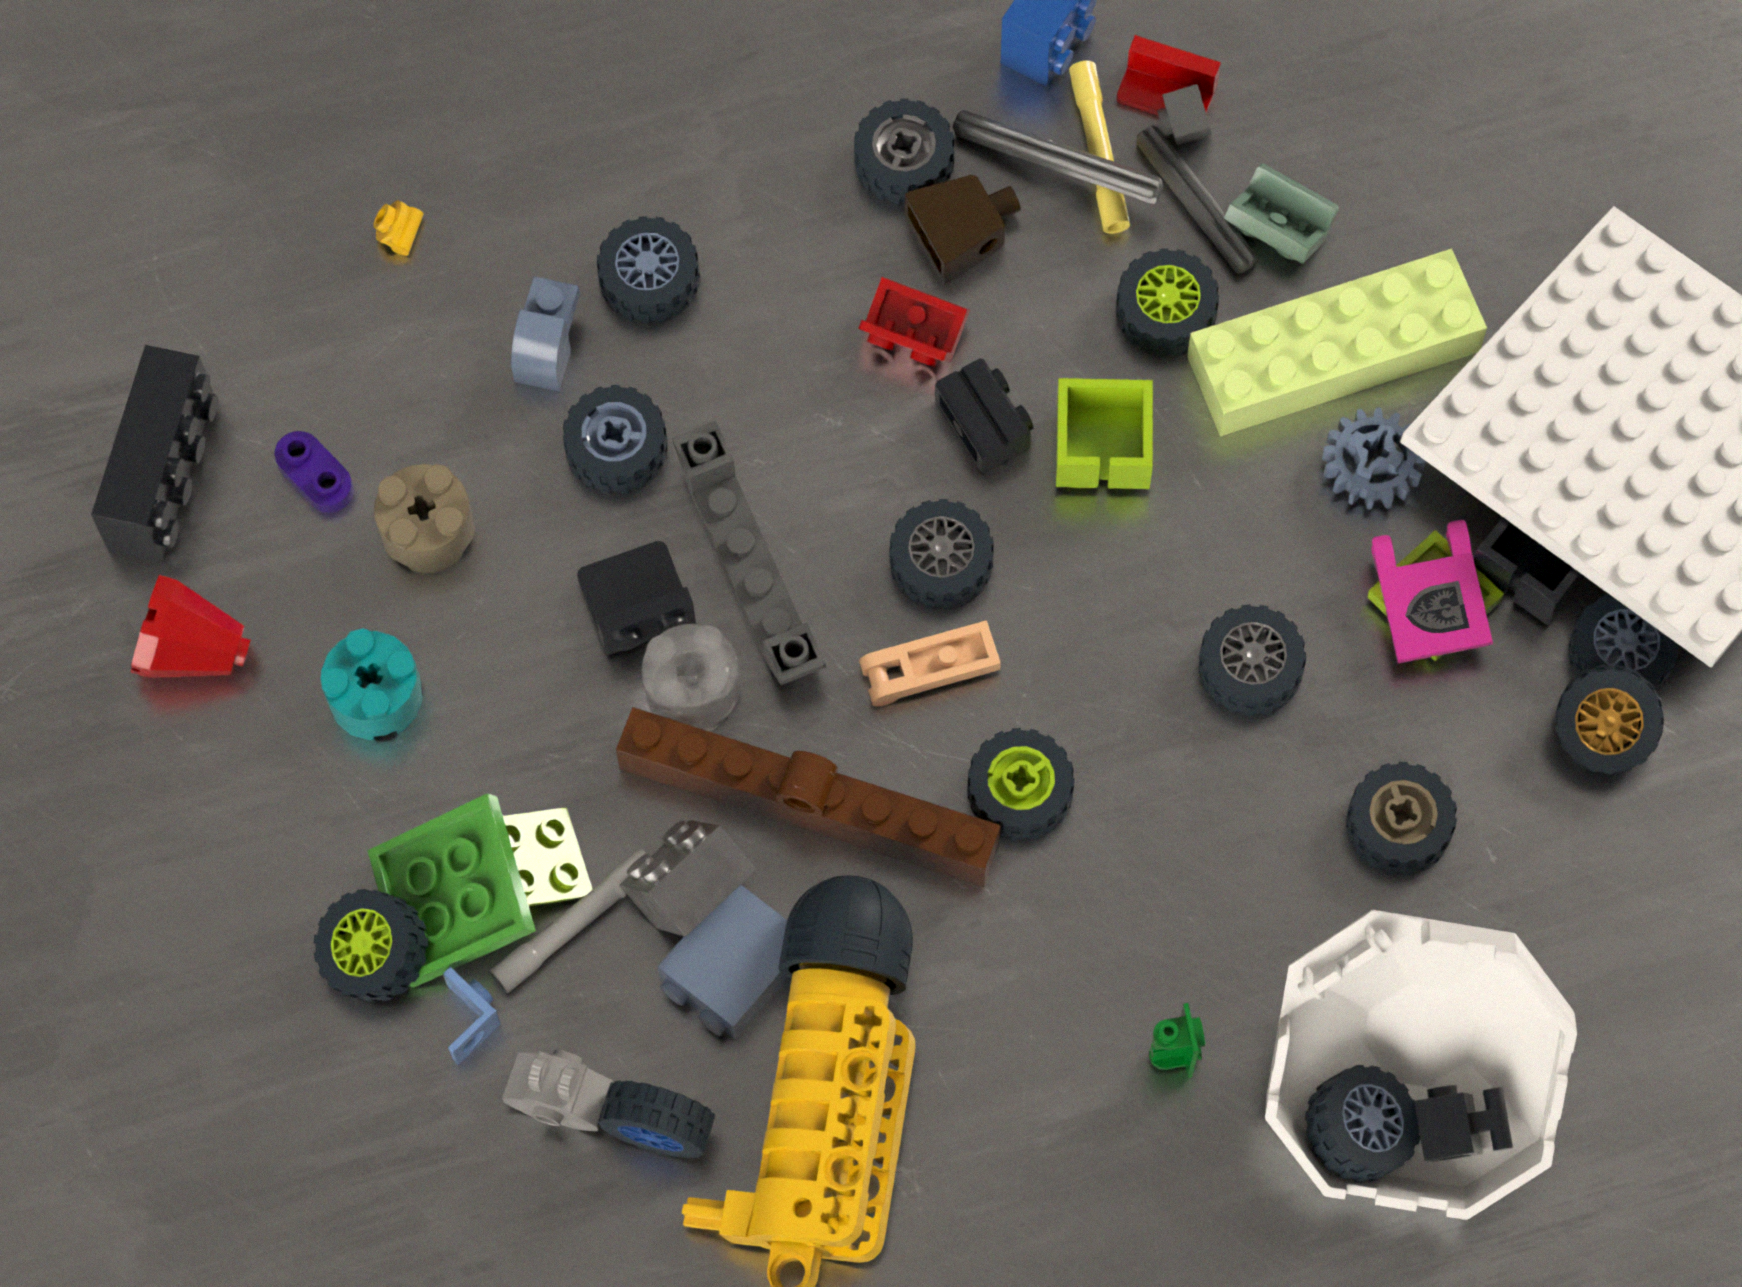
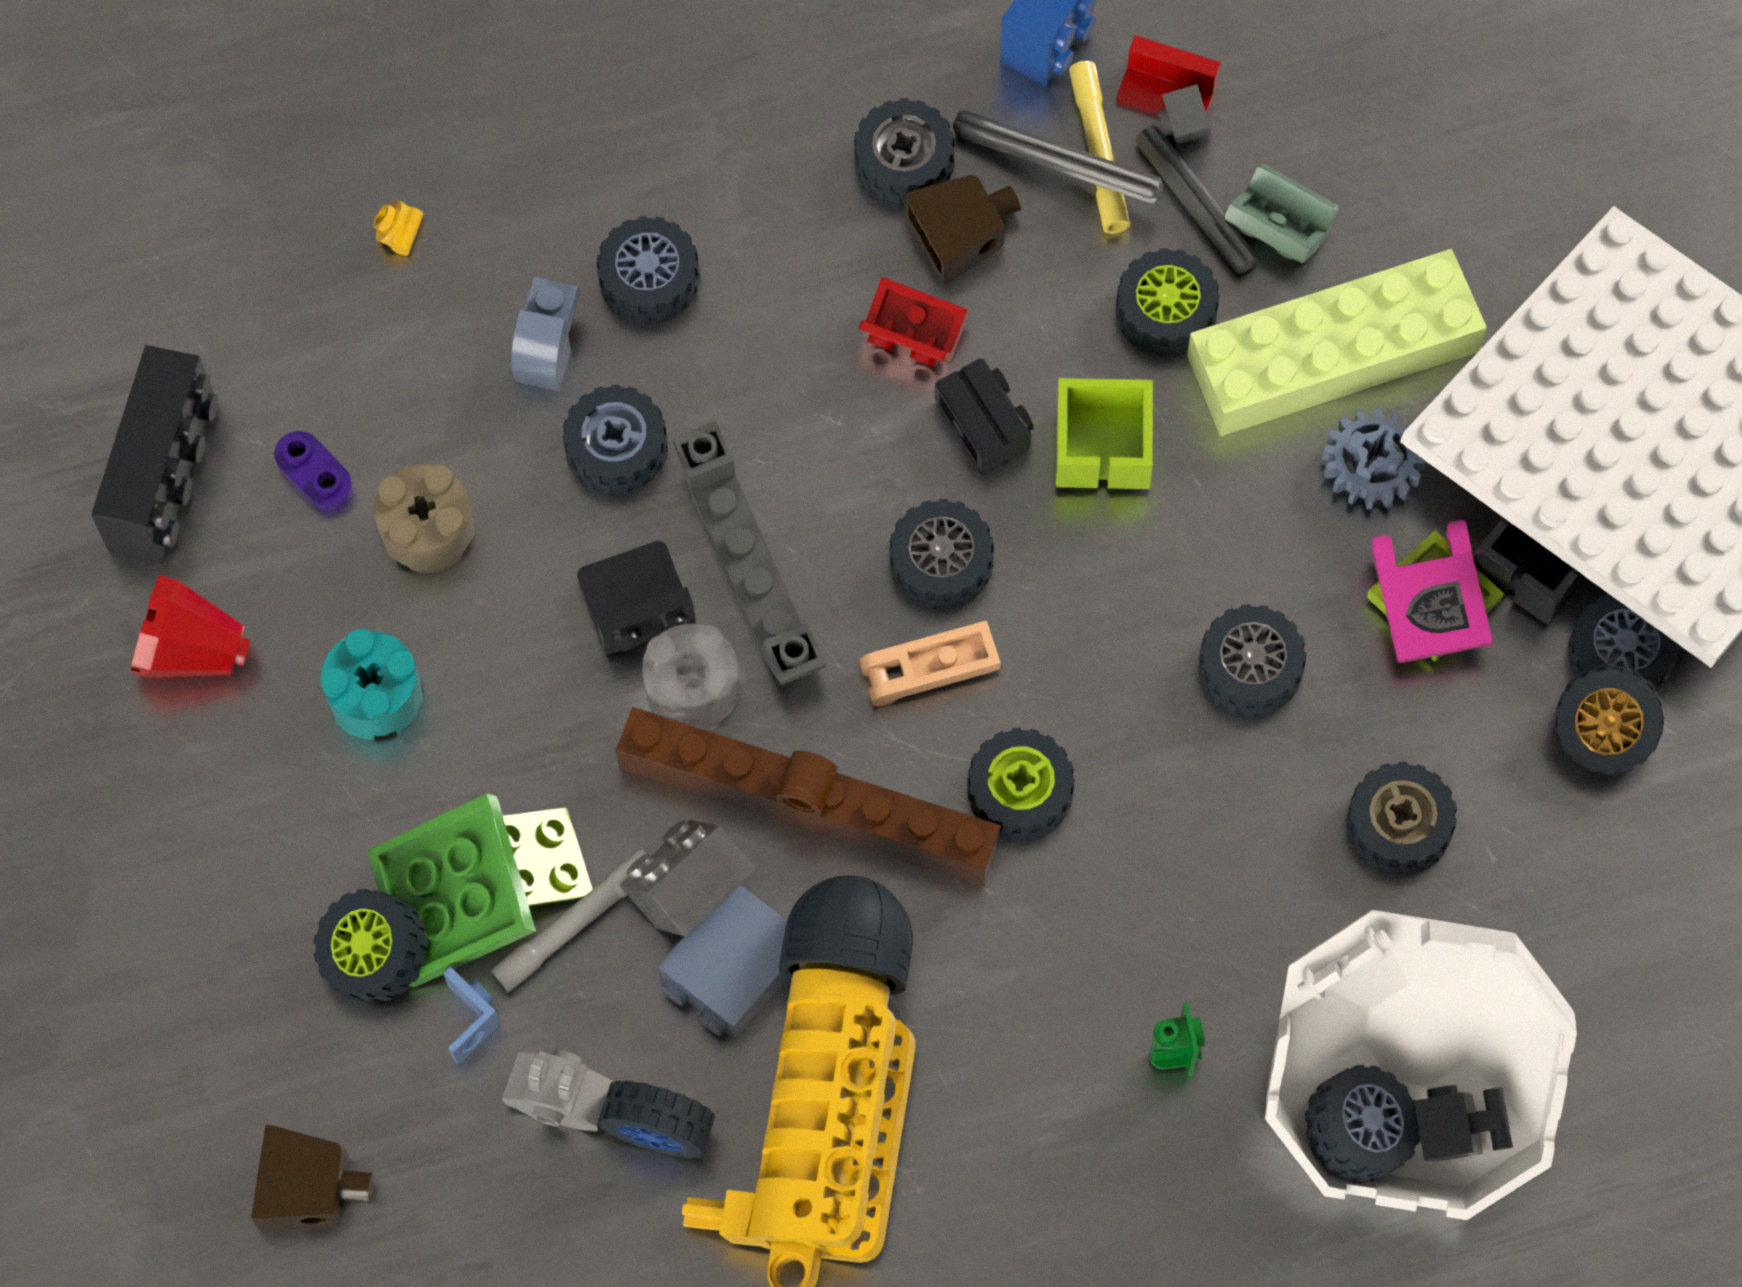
(304, 1181): none -> dark brown torso

